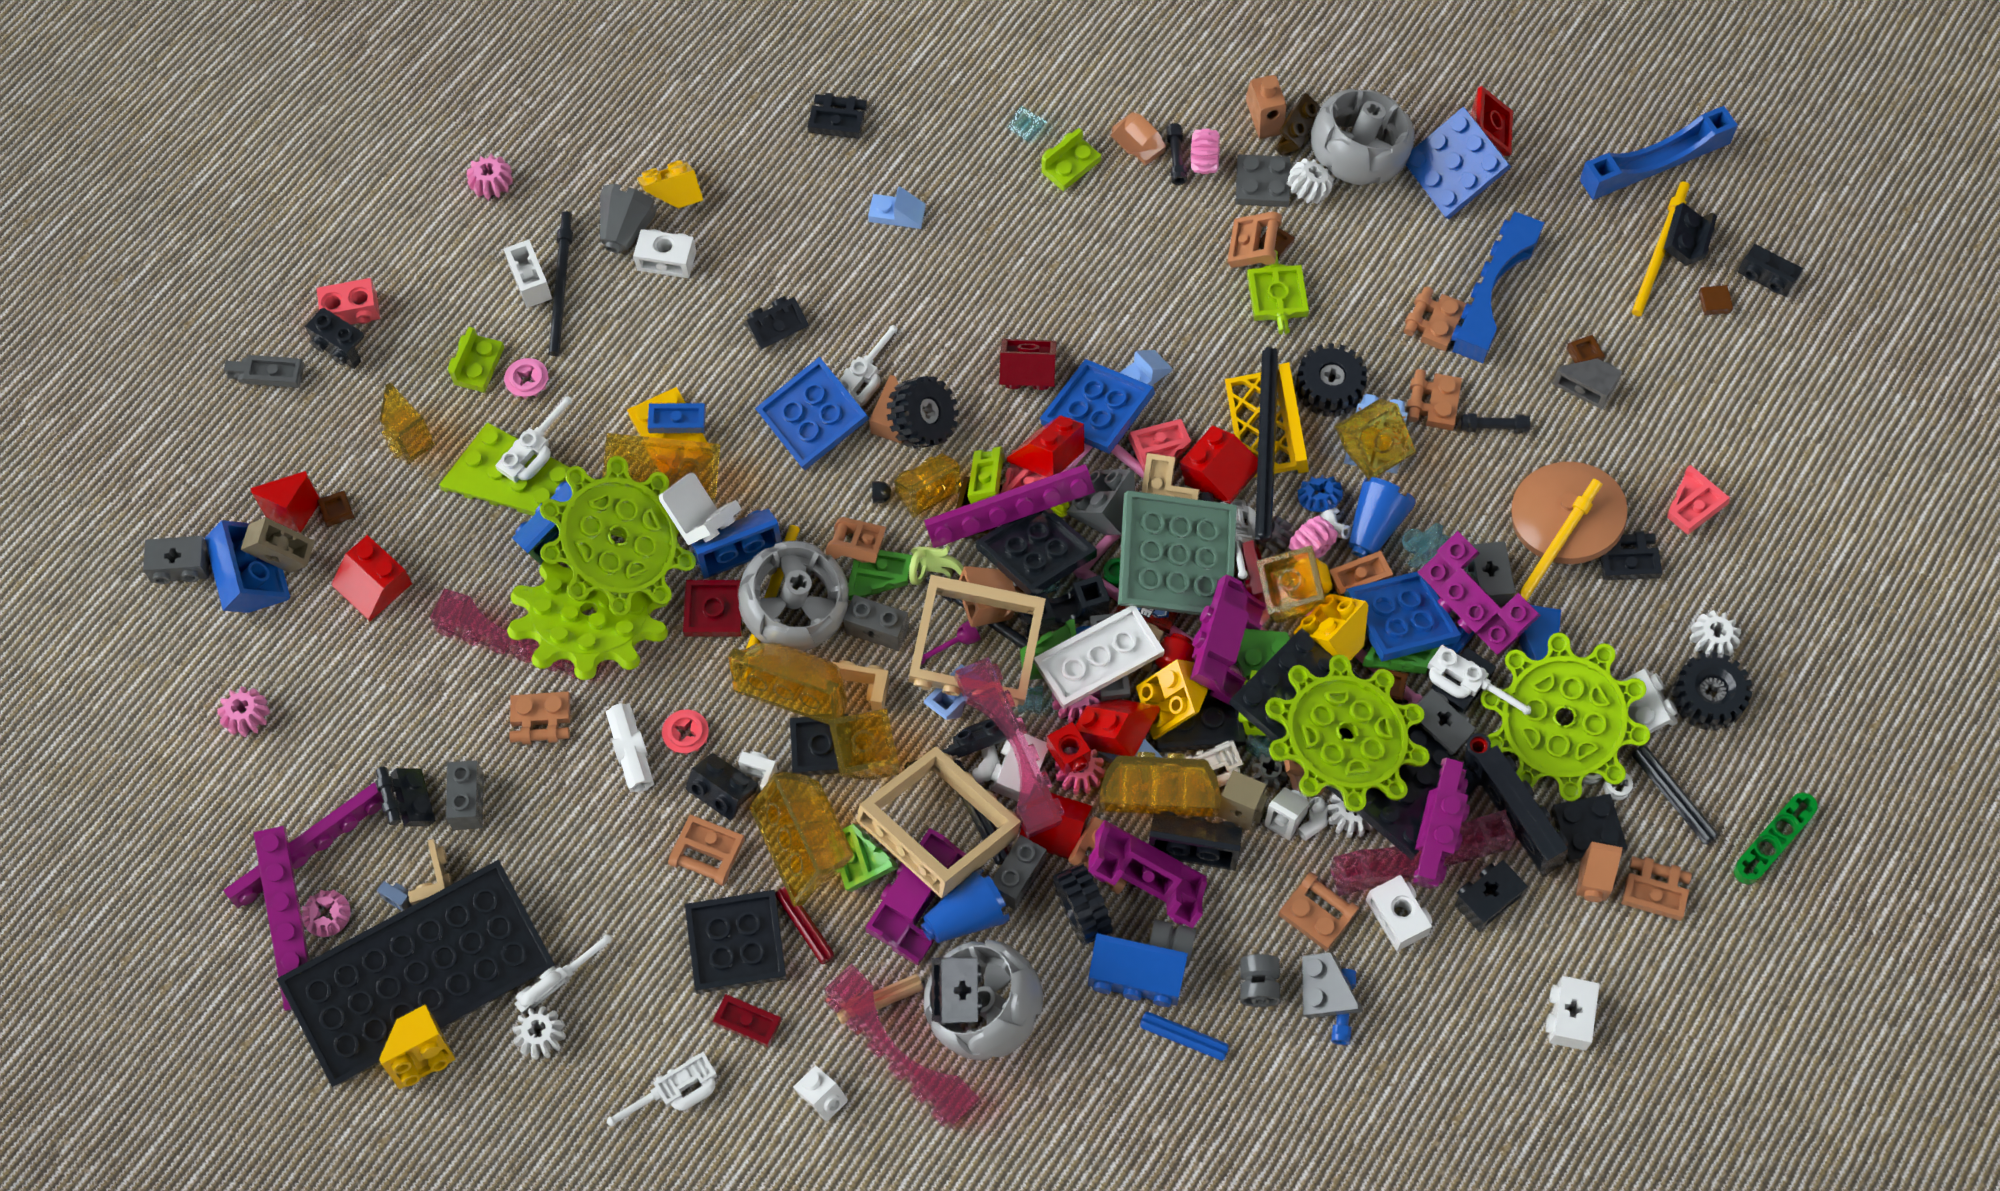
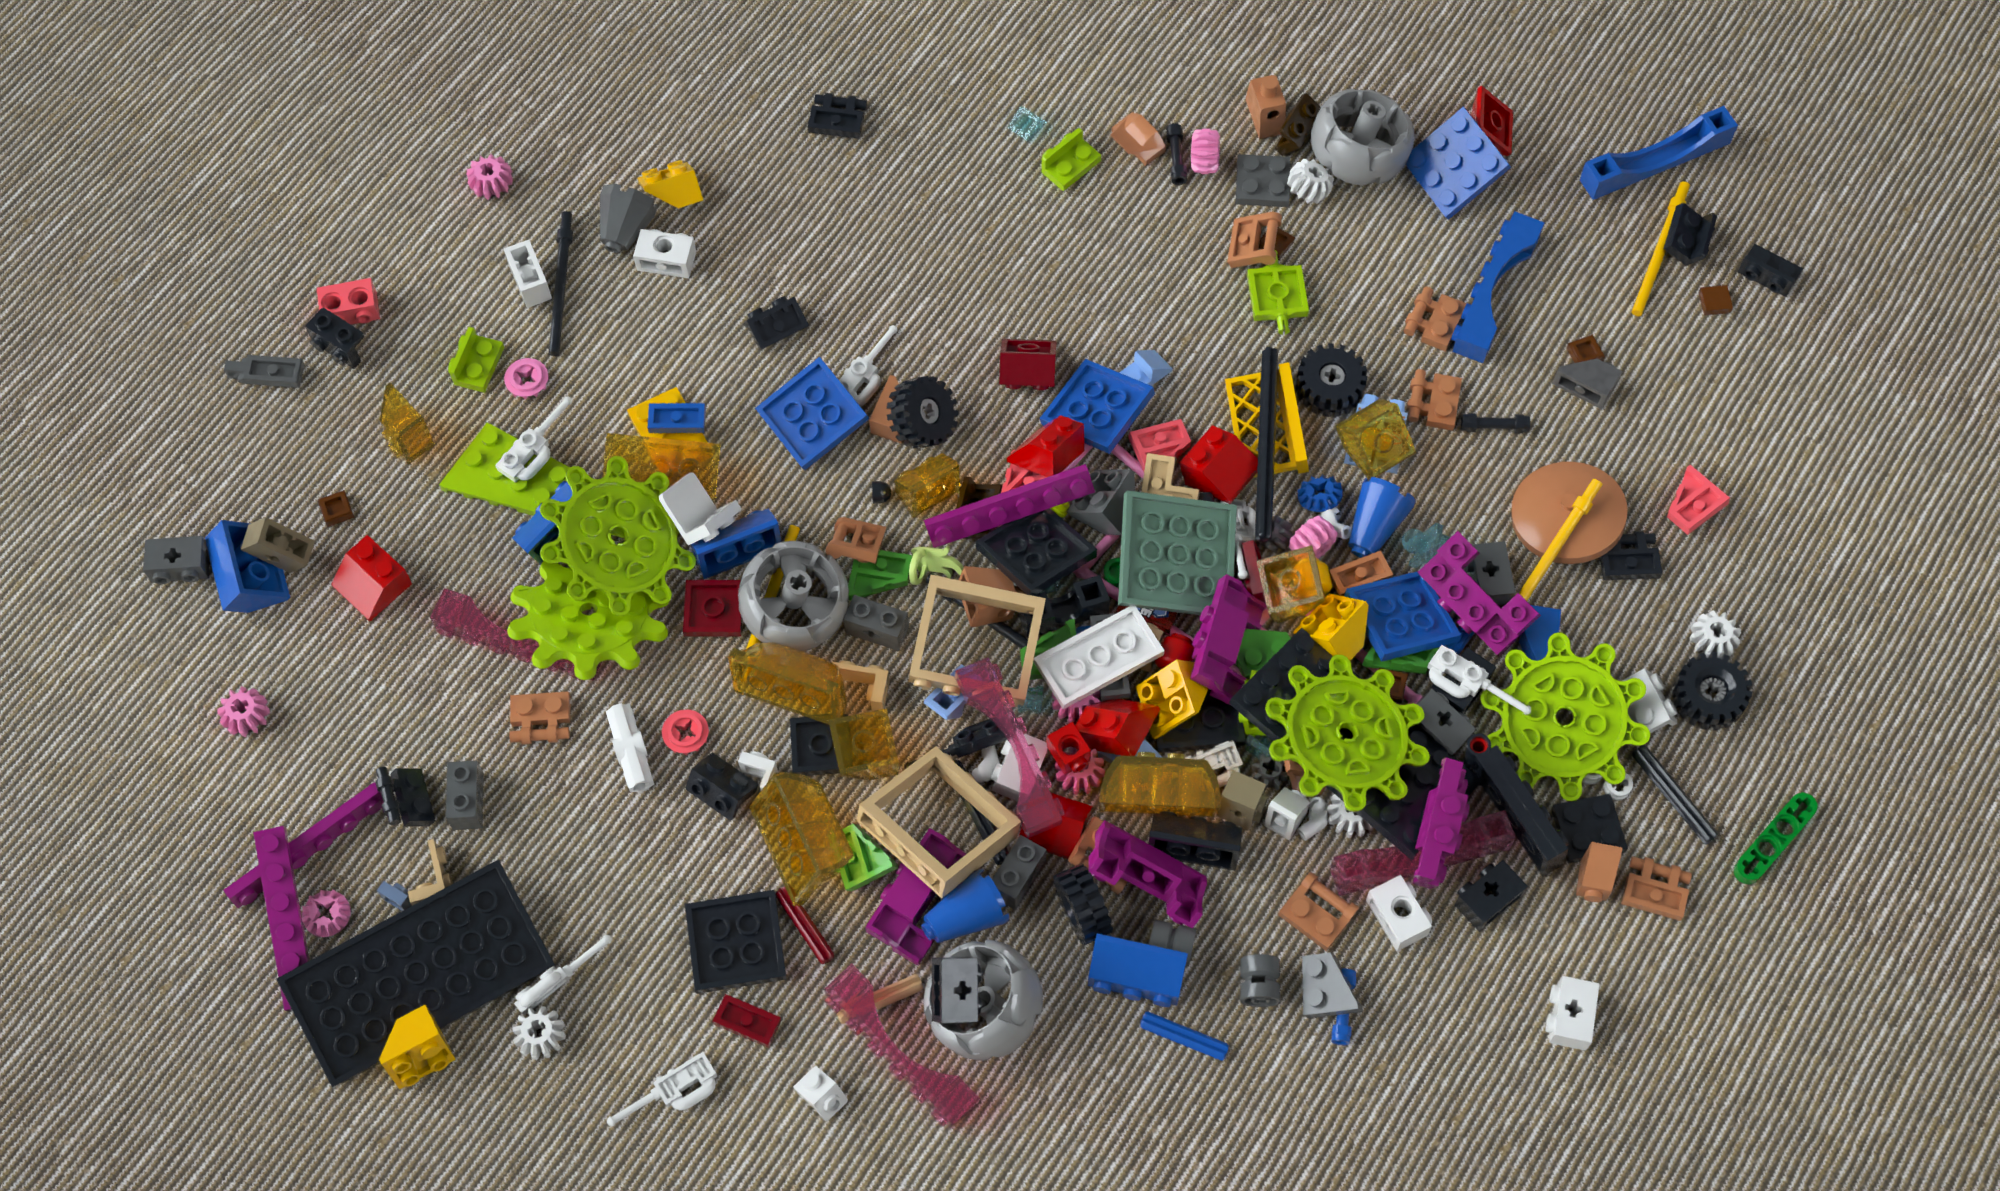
(288, 500): red slope -> none
(708, 840): nougat plate -> none
(899, 211): light blue slope -> none
(965, 635): magenta hinge -> none
(985, 474): lime plate -> none

